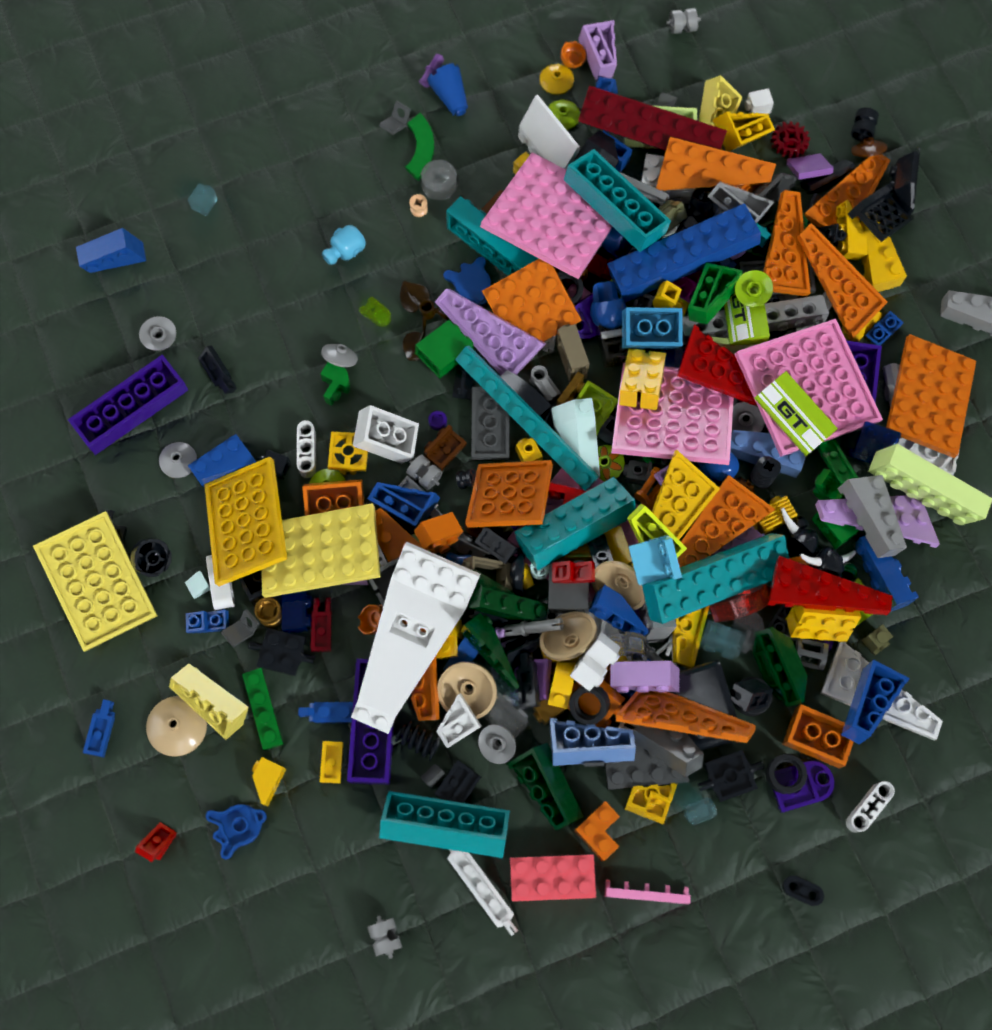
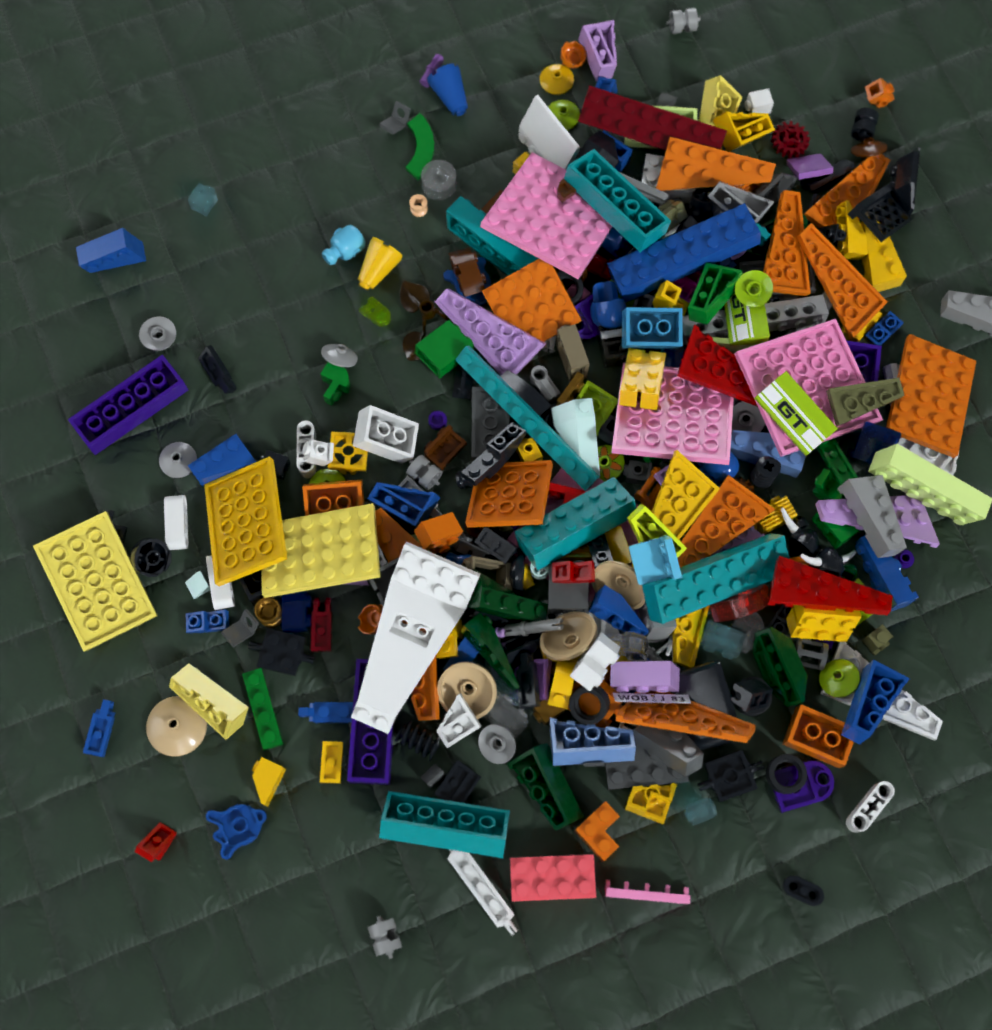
(176, 522): none -> white beam
(318, 452): none -> white brick
(377, 263): none -> yellow cone
(467, 271): none -> reddish brown brick
(496, 455): none -> black slope
(565, 190): none -> reddish brown tile
(651, 698): none -> white sticker
(845, 684): none -> lime dish
(858, 399): none -> olive wing
(879, 93): none -> orange brick
(905, 564): none -> dark purple plate

